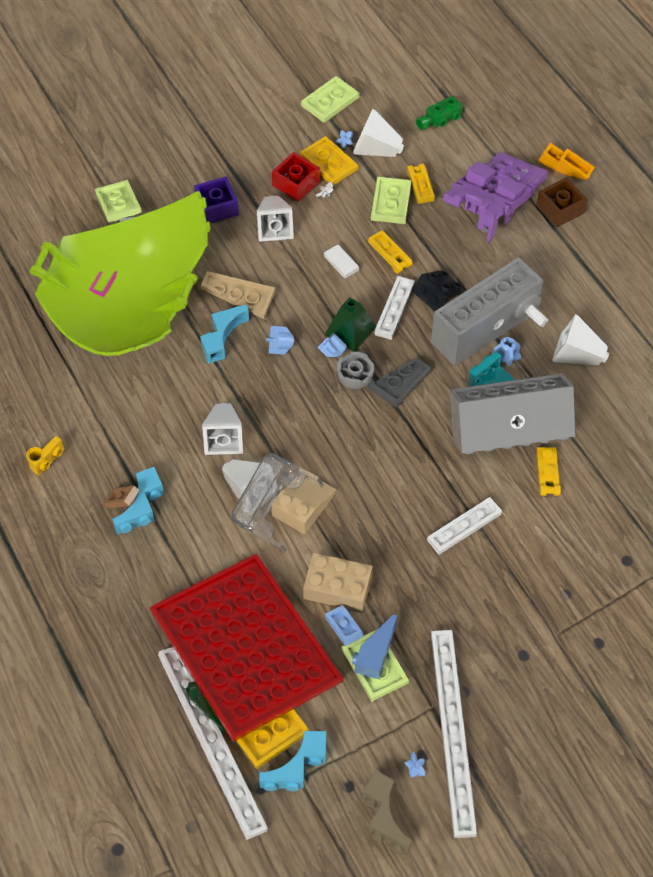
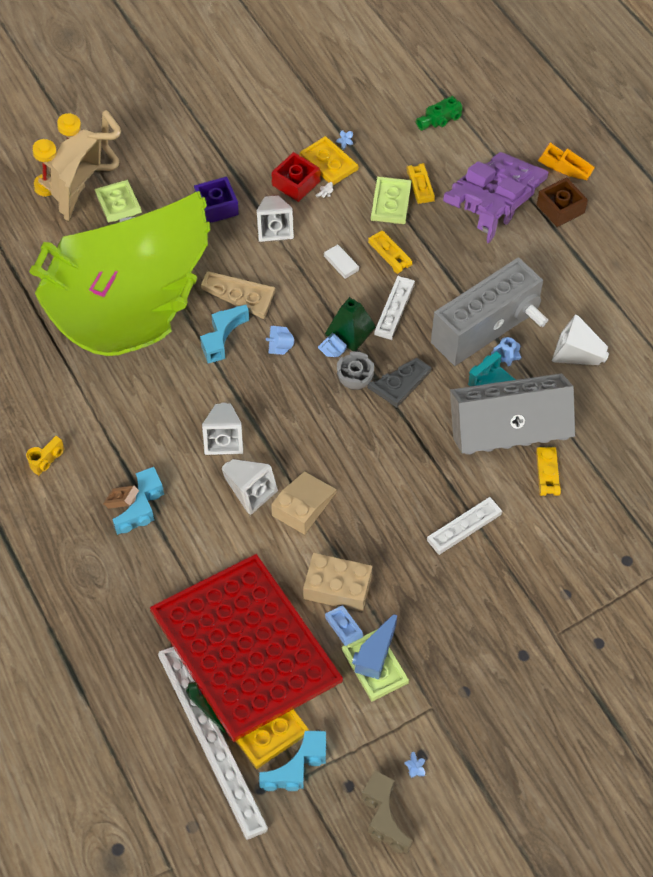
(74, 160): none -> tan piece
(262, 491): clear windscreen -> none
(330, 99): yellowish green plate -> none
(378, 138): white slope -> none
(436, 288): black bracket -> none
(453, 735): white plate -> none

